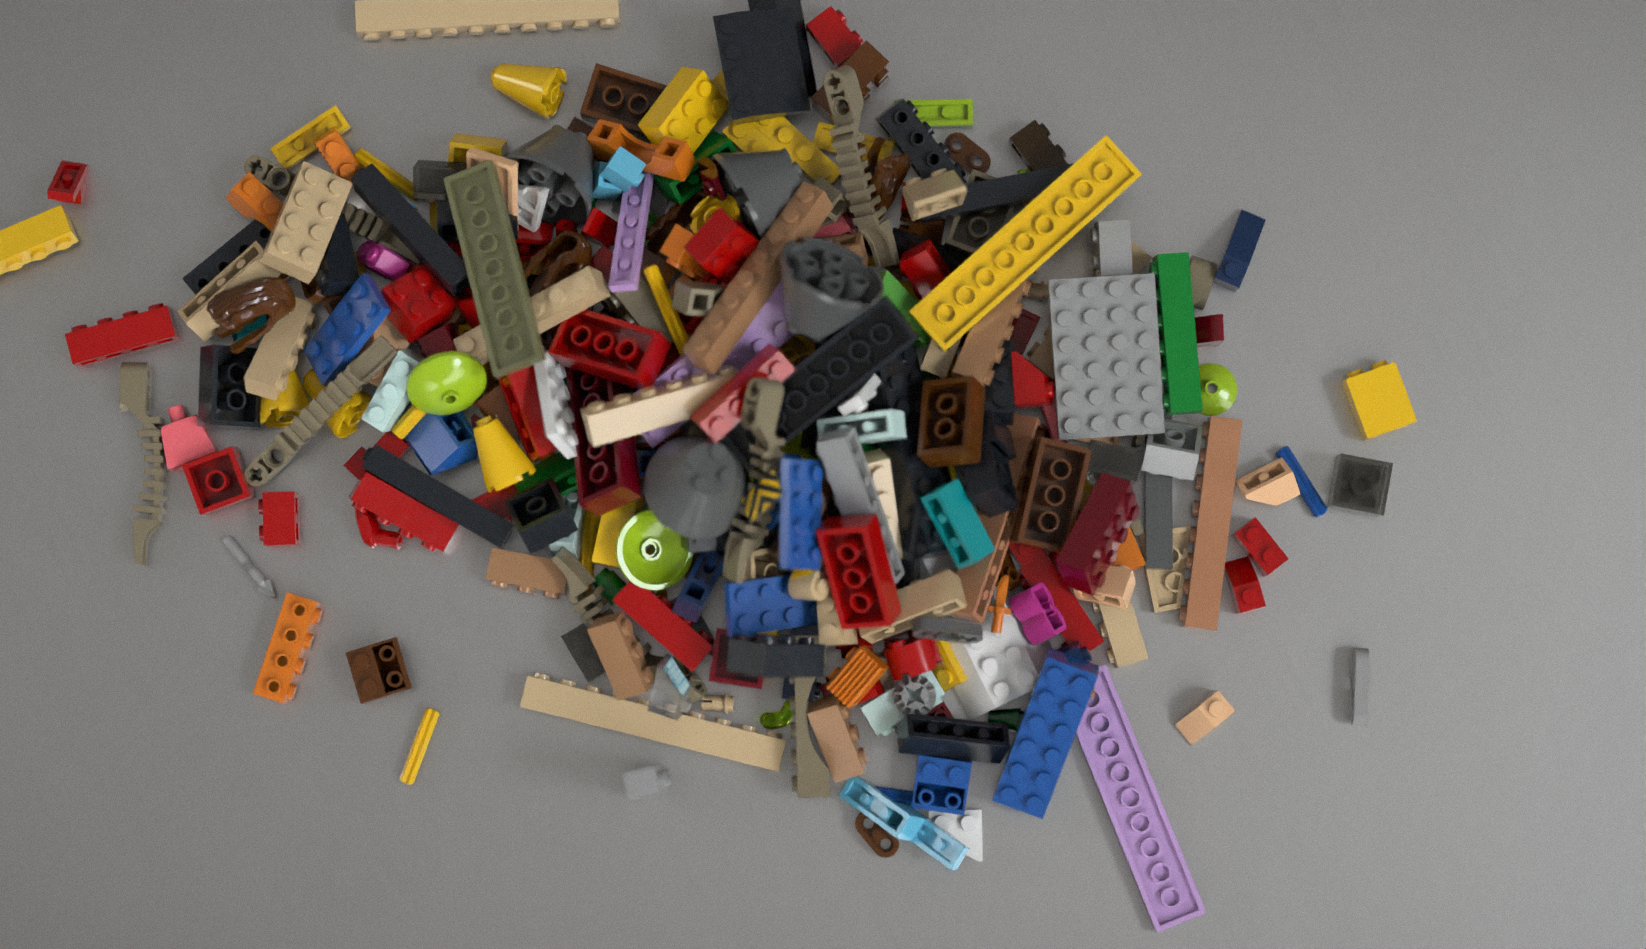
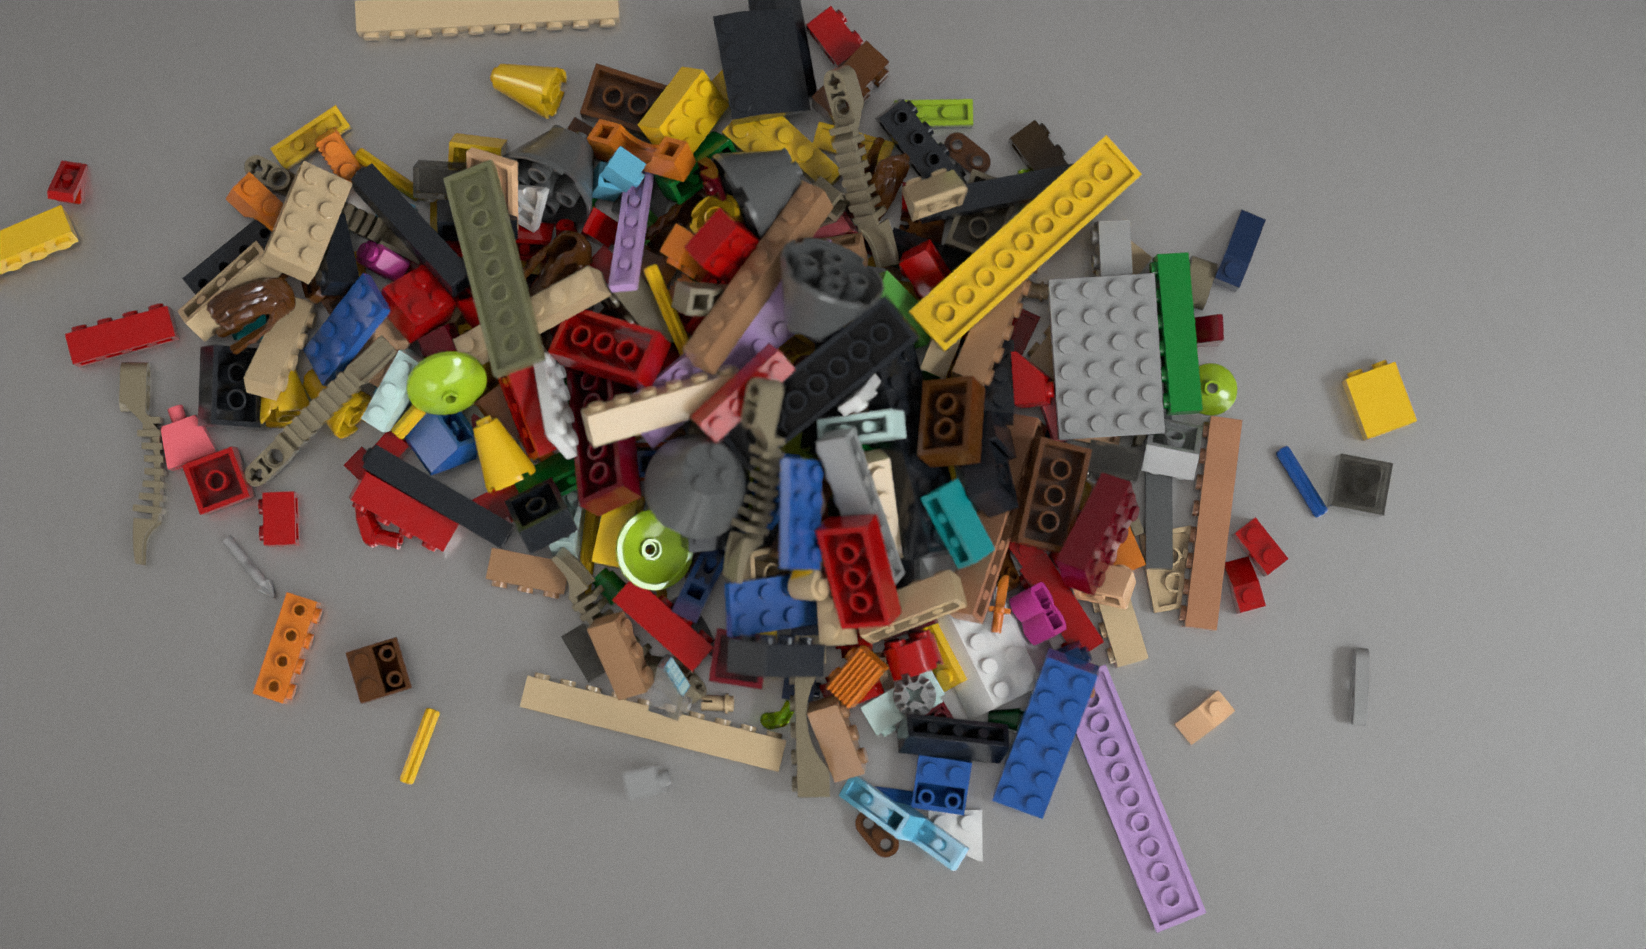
(761, 496): sticker -> none
(947, 630): dark grey beam -> none
(1270, 483): light nougat slope -> none

